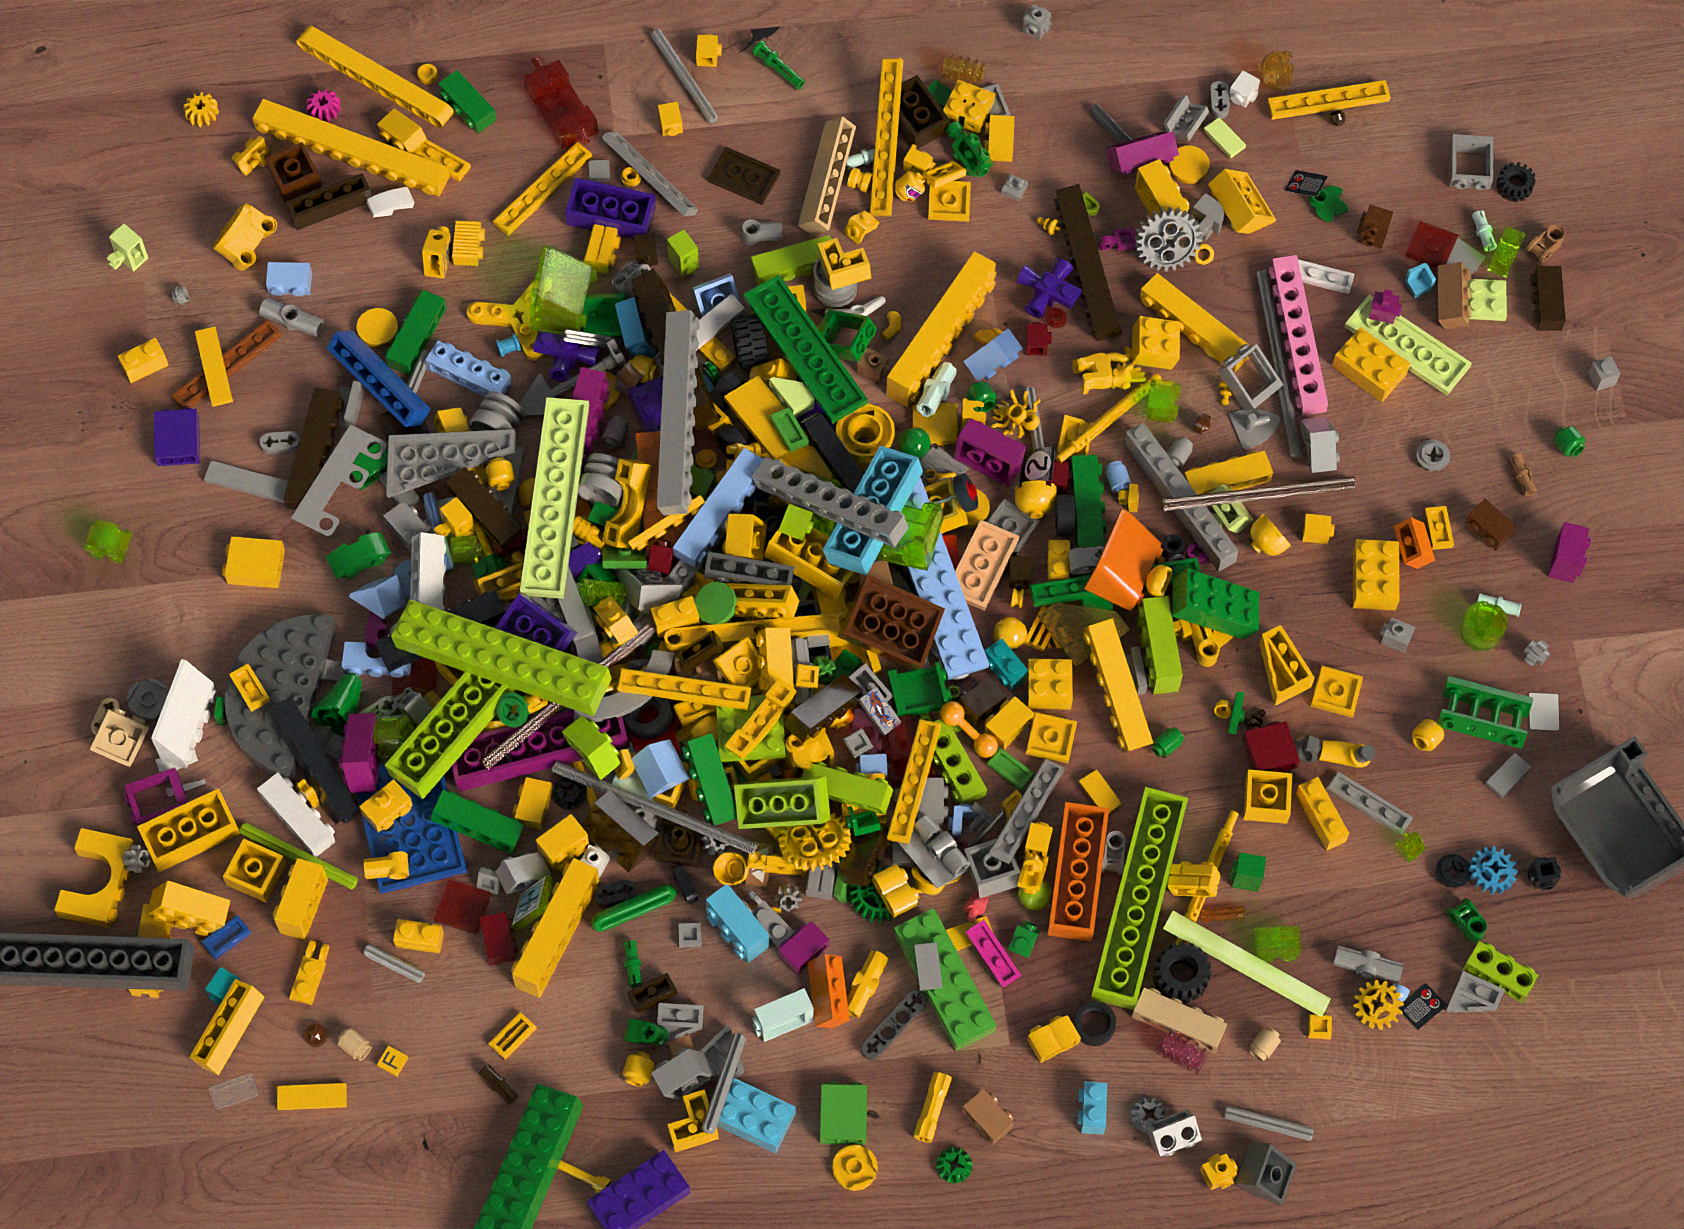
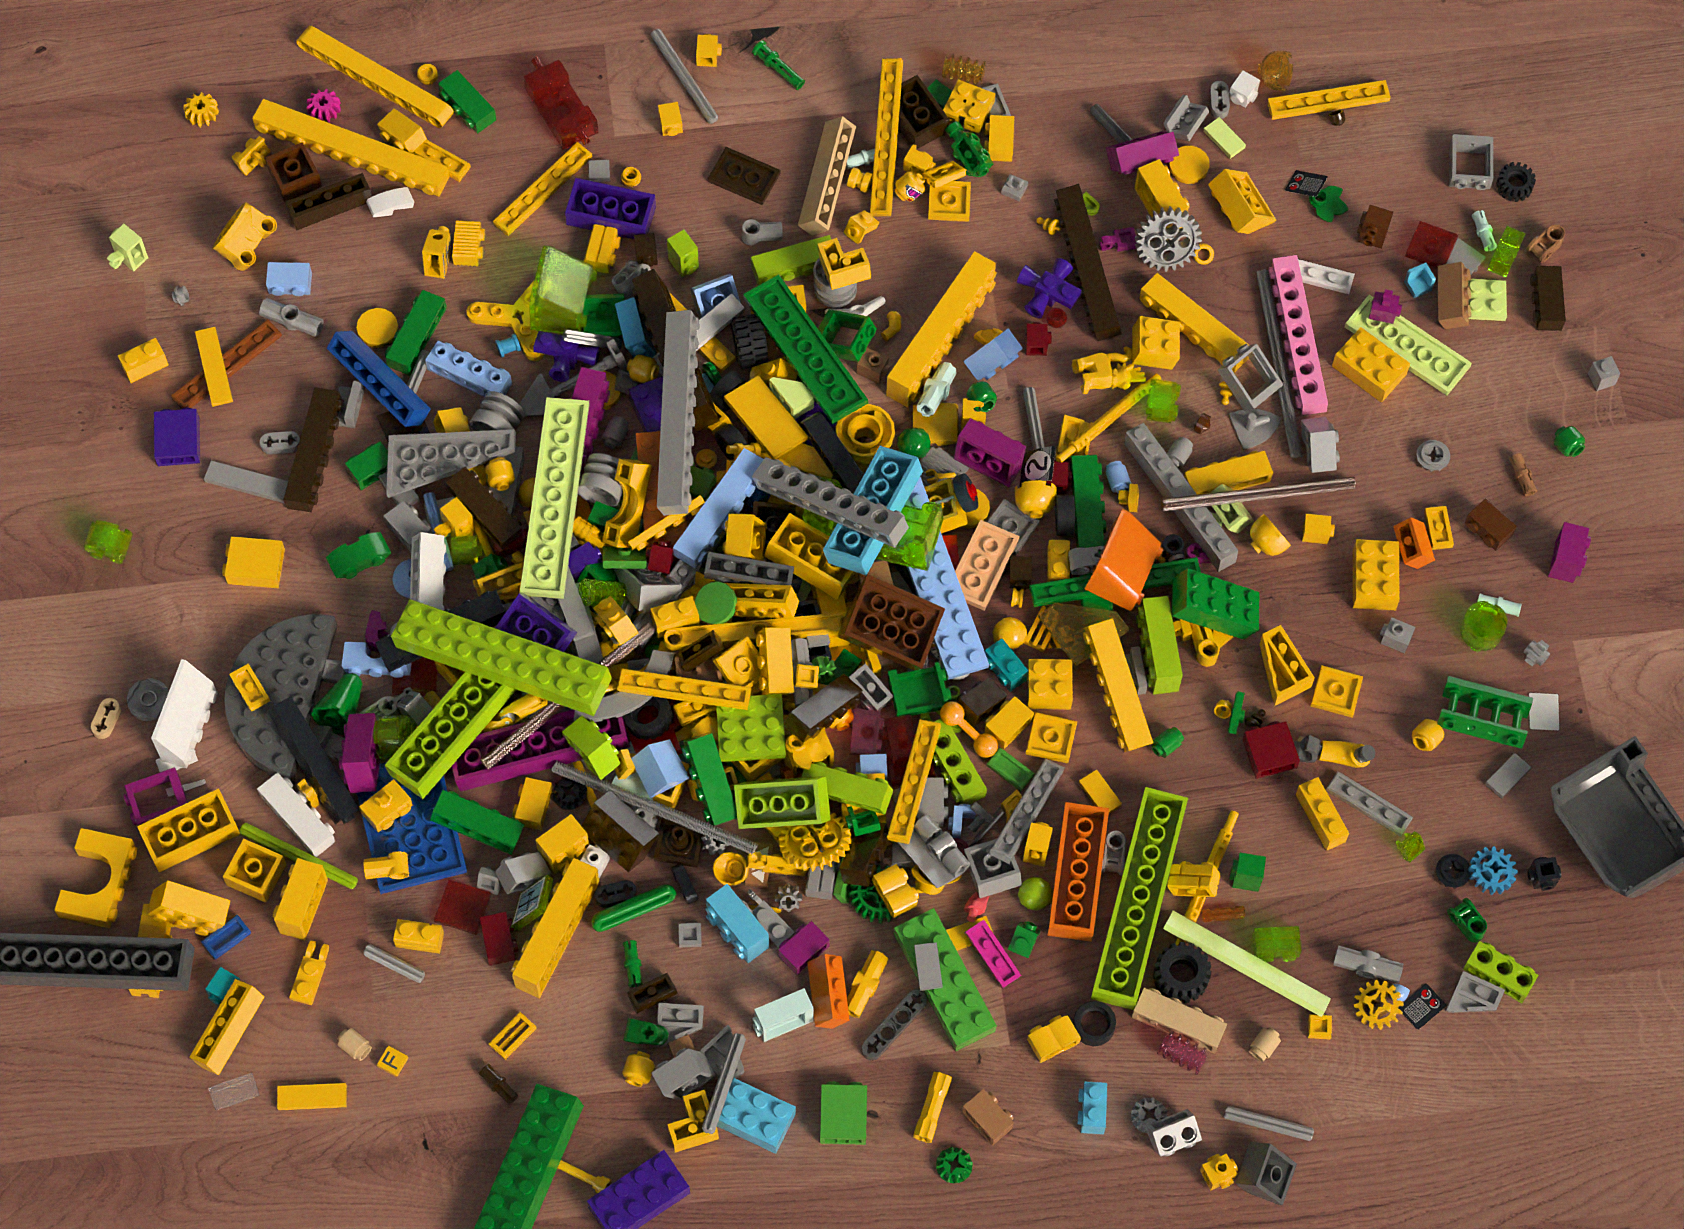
(119, 736): tan plate -> none
(136, 858): light grey gear -> none
(220, 713): green tile -> none
(315, 1035): reddish brown tile -> none
(335, 470): light grey piece -> none
(381, 596): light blue slope -> none
(504, 709): green gear -> none
(629, 376): medium nougat tile -> none
(650, 173): light grey tile -> none
(762, 720): yellow slope -> none
(789, 429): bright green tile -> none
(796, 522): lime brick -> none
(854, 1167): yellow tile -> none
(857, 743): light grey tile -> none
(879, 711): tile -> none
(1017, 415): yellow animal -> none
(1032, 873): yellow hips -> none
(1036, 21): light grey brick -> none
(1158, 580): yellow hair -> none
(1209, 215): light grey brick -> none
(1267, 796): yellow brick -> none

